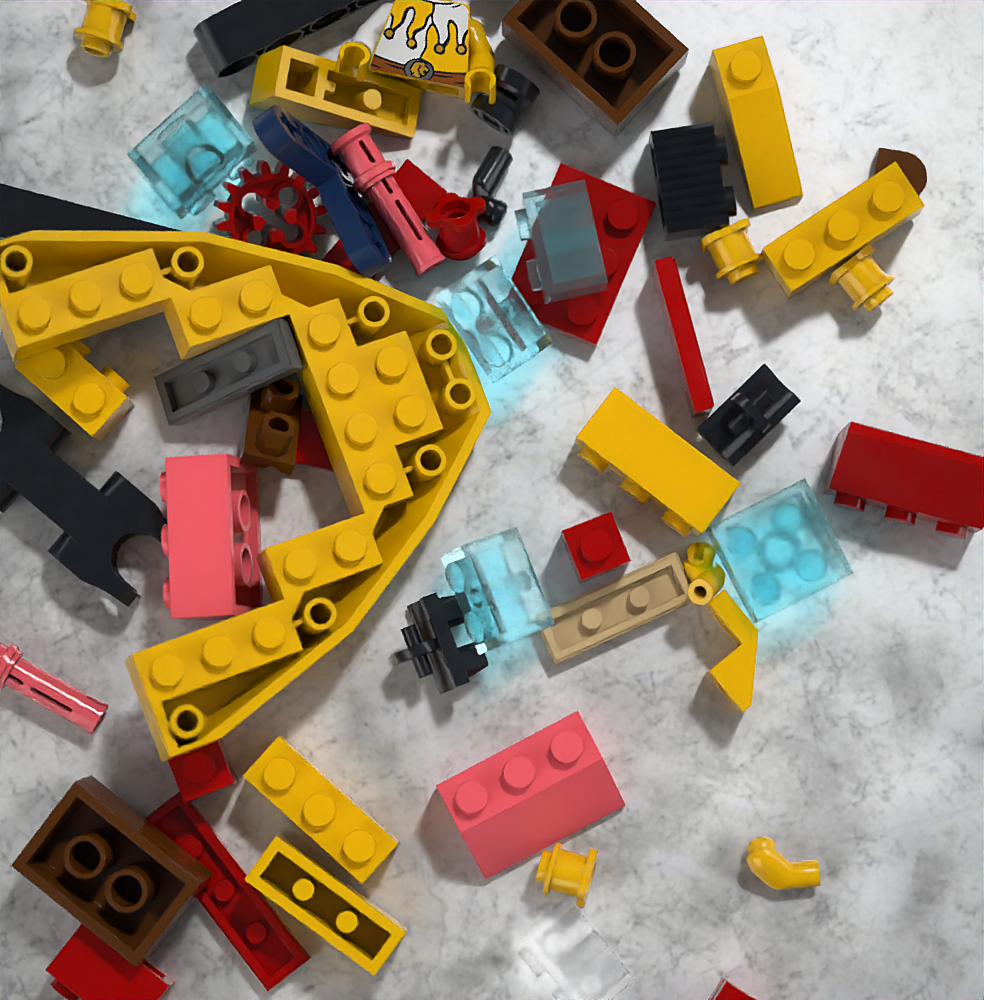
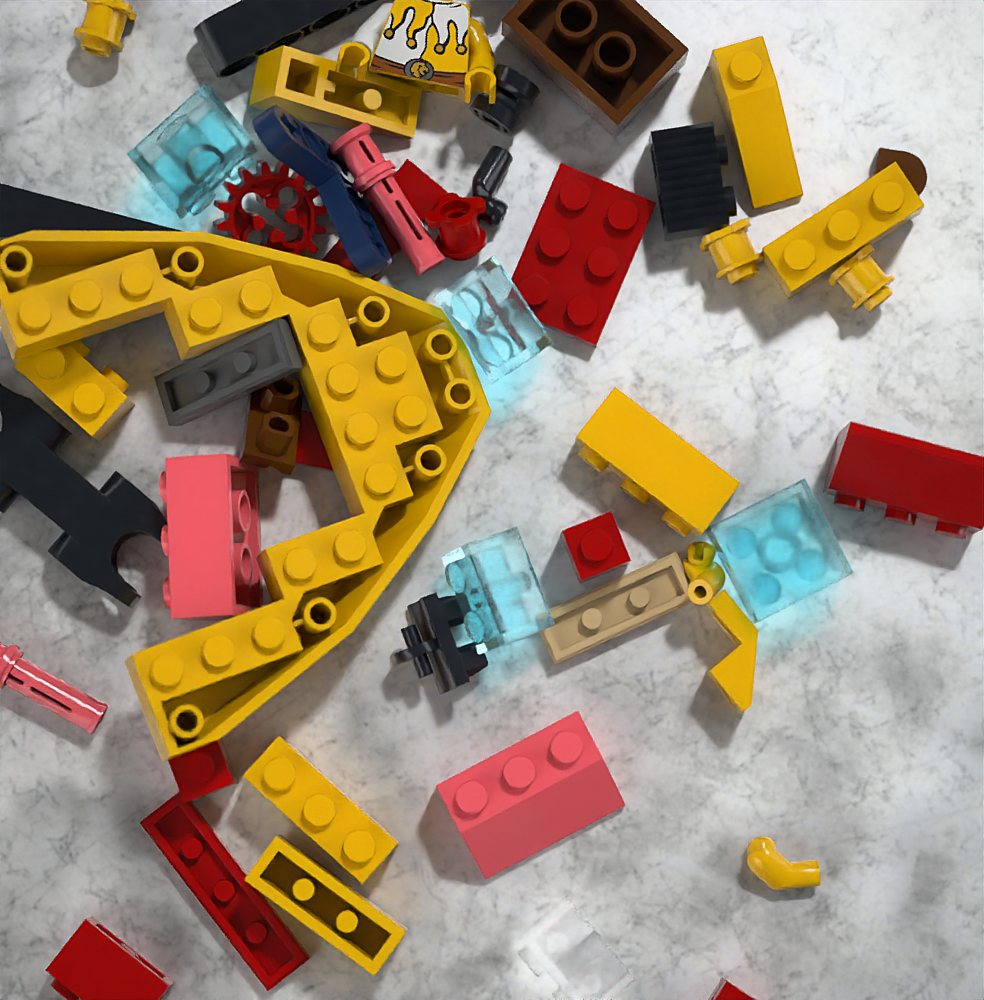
(112, 870): reddish brown brick -> none
(562, 241): clear light blue brick -> none
(567, 872): yellow brick -> none
(682, 337): red tile -> none
(748, 415): black hips -> none

